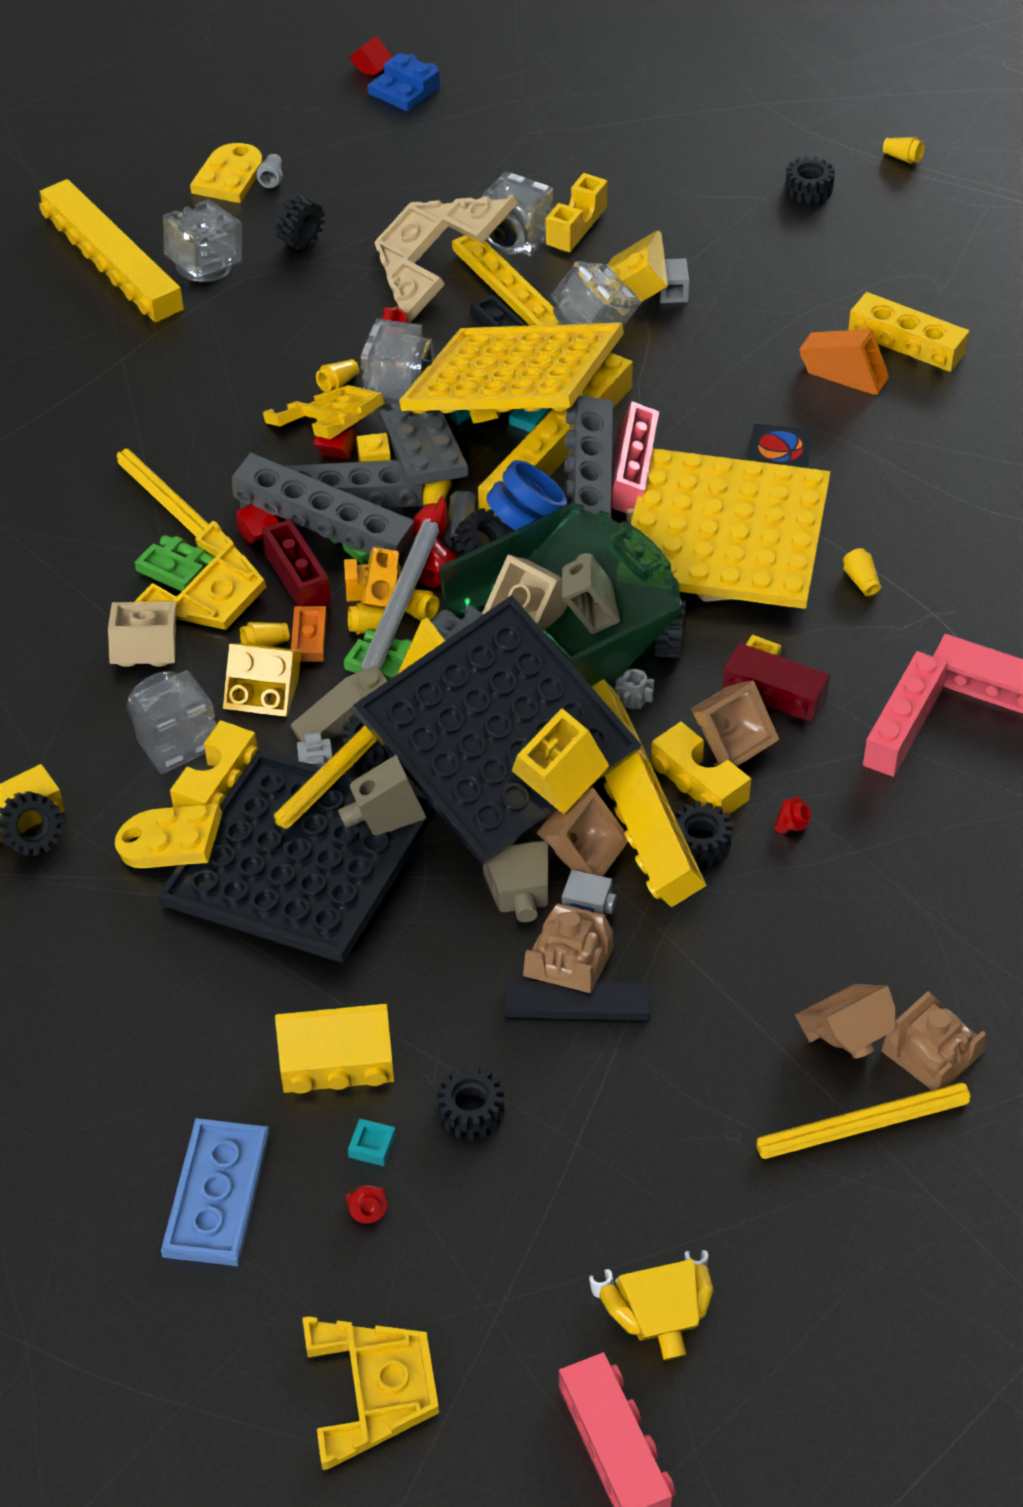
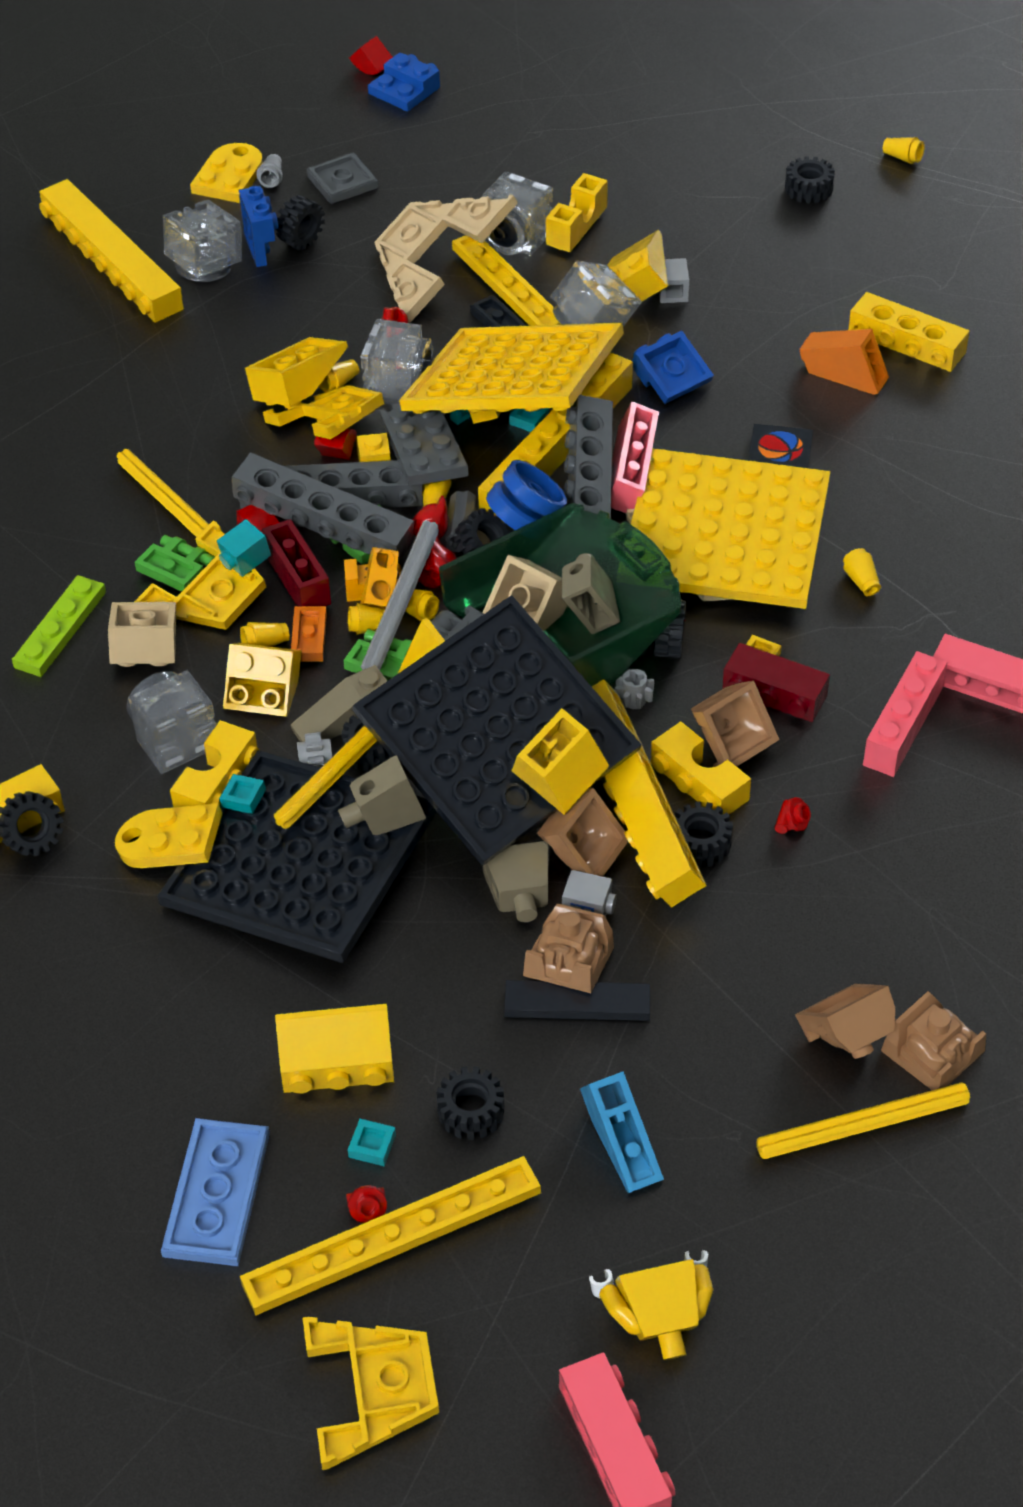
(59, 626): none -> lime plate
(242, 793): none -> teal tile
(243, 548): none -> teal brick
(257, 222): none -> blue plate
(294, 371): none -> yellow slope
(342, 178): none -> dark grey tile
(389, 1235): none -> yellow plate
(622, 1131): none -> dark azure slope
(671, 366): none -> blue plate

